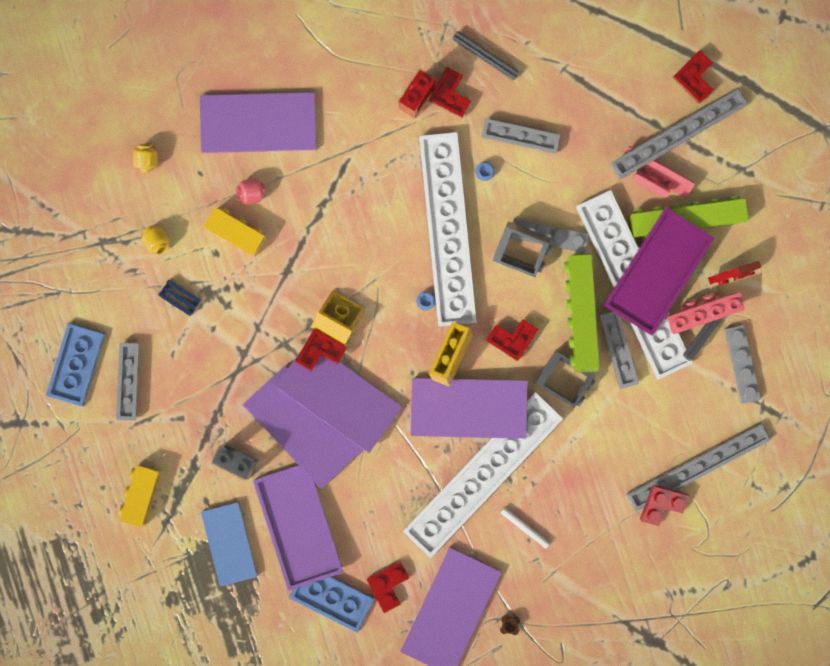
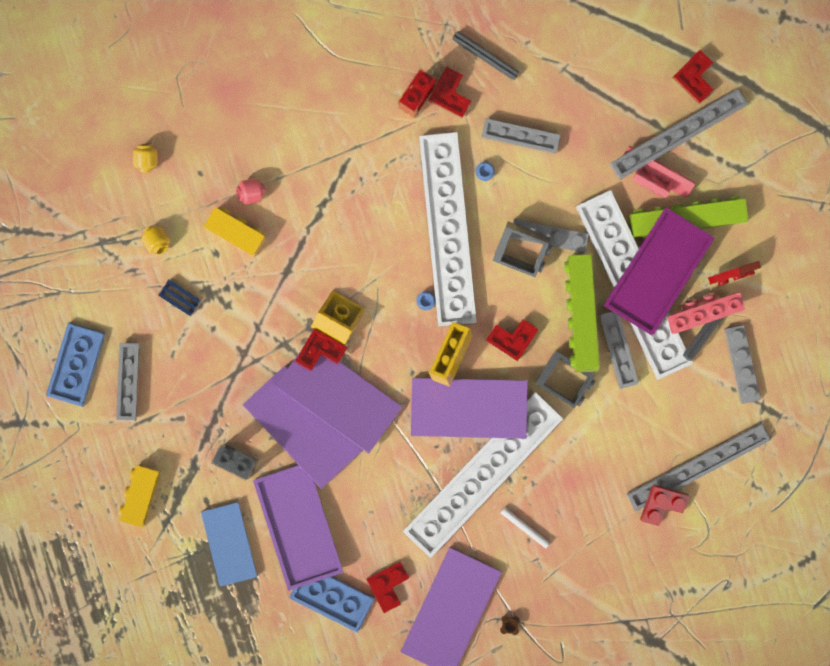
(257, 122): medium lavender tile -> none

